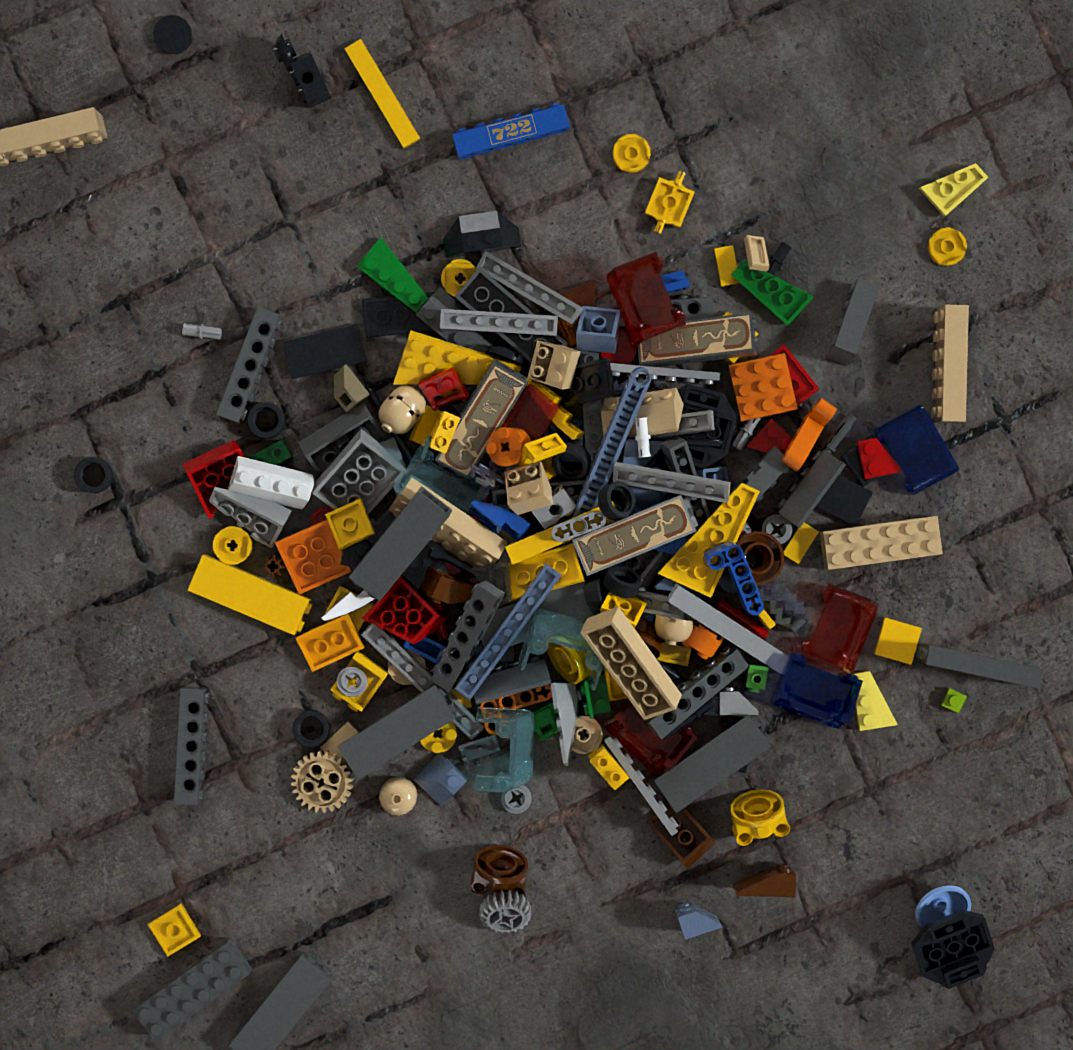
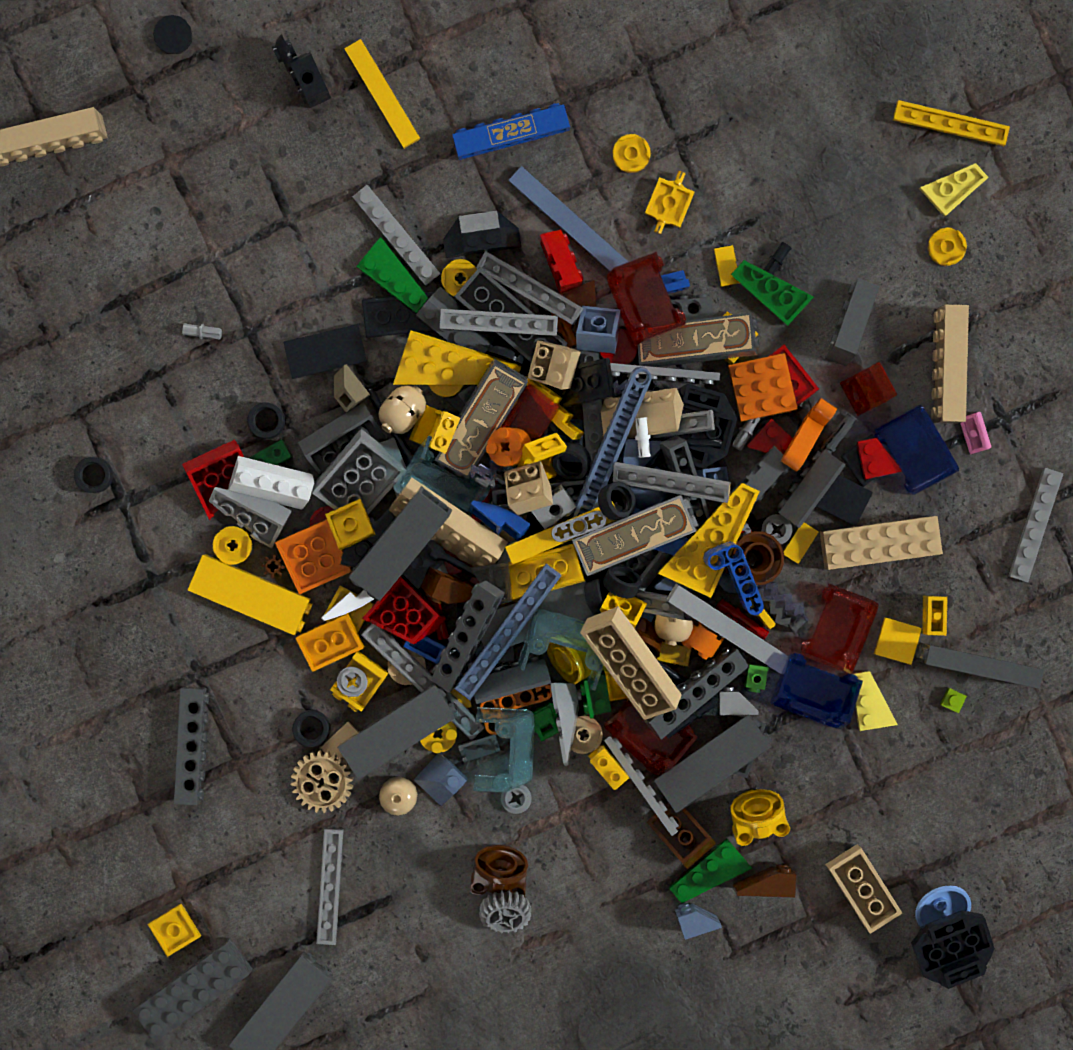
(247, 354): dark grey brick -> none
(330, 886): none -> light grey tile
(396, 235): none -> light grey plate
(440, 384): red plate -> none
(561, 260): none -> red wedge
(566, 219): none -> sand blue tile
(714, 869): none -> green wing
(756, 253): tan tile -> none
(863, 888): none -> tan brick
(868, 388): none -> clear red slope
(934, 615): none -> yellow brick
(951, 123): none -> yellow plate
(975, 433): none -> bright pink slope
(1035, 525): none -> light grey plate

